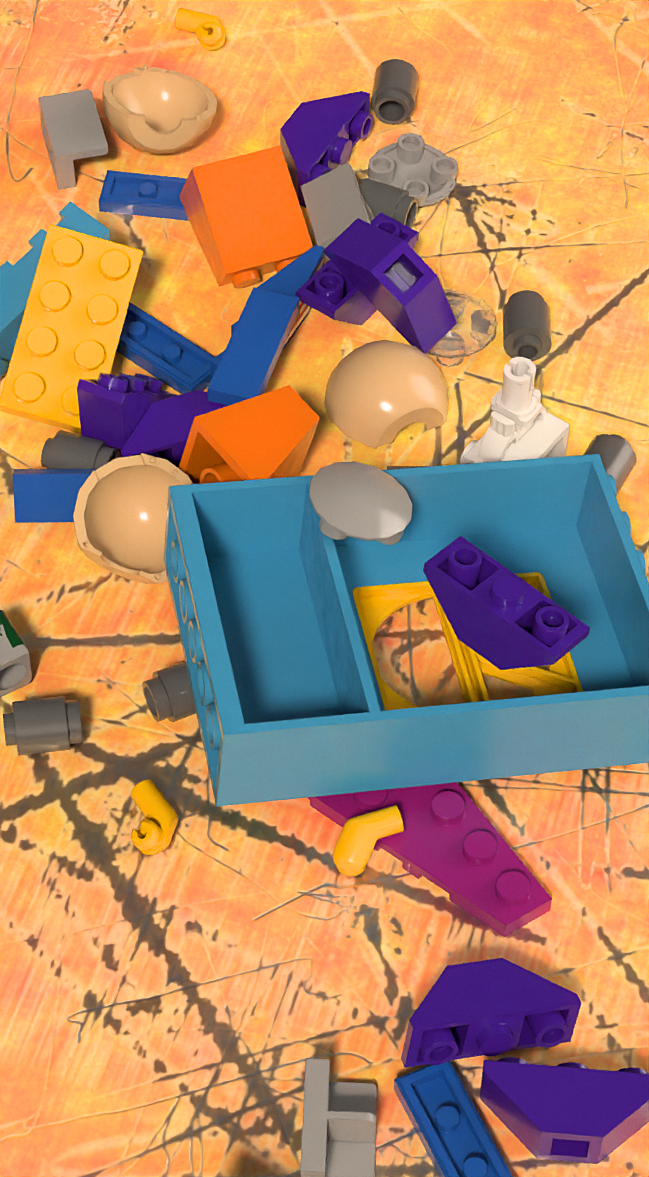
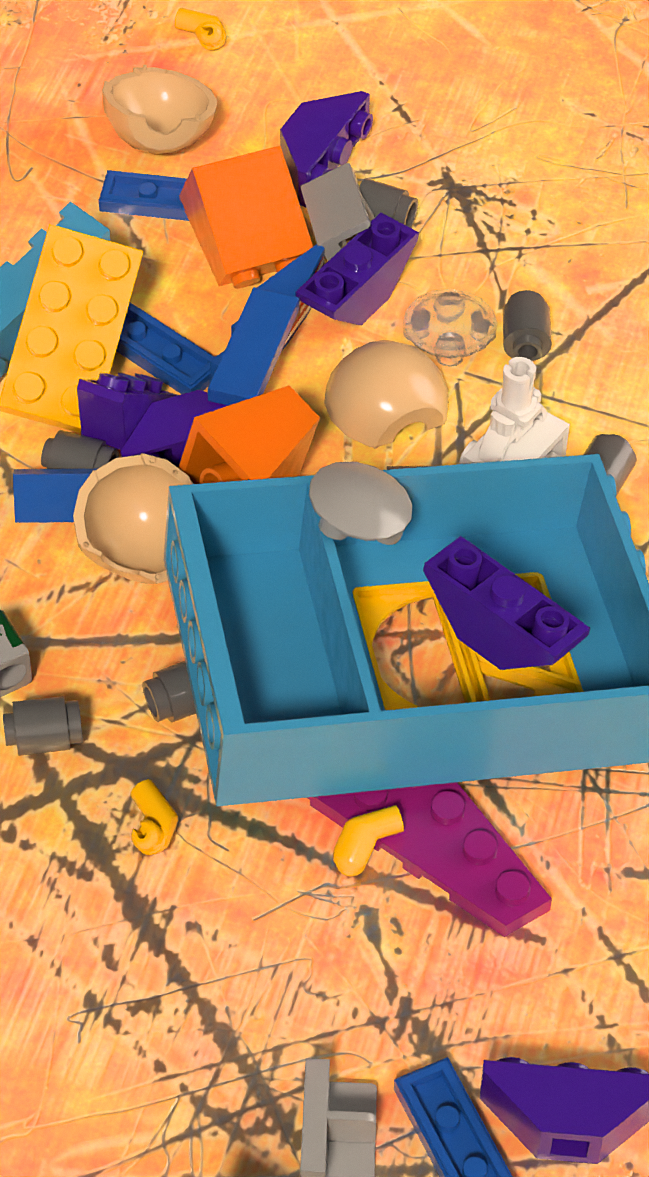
(70, 132): light grey panel -> none
(394, 91): dark grey brick -> none
(394, 282): dark purple slope -> none
(415, 168): light grey dish -> none
(487, 1012): dark purple slope -> none

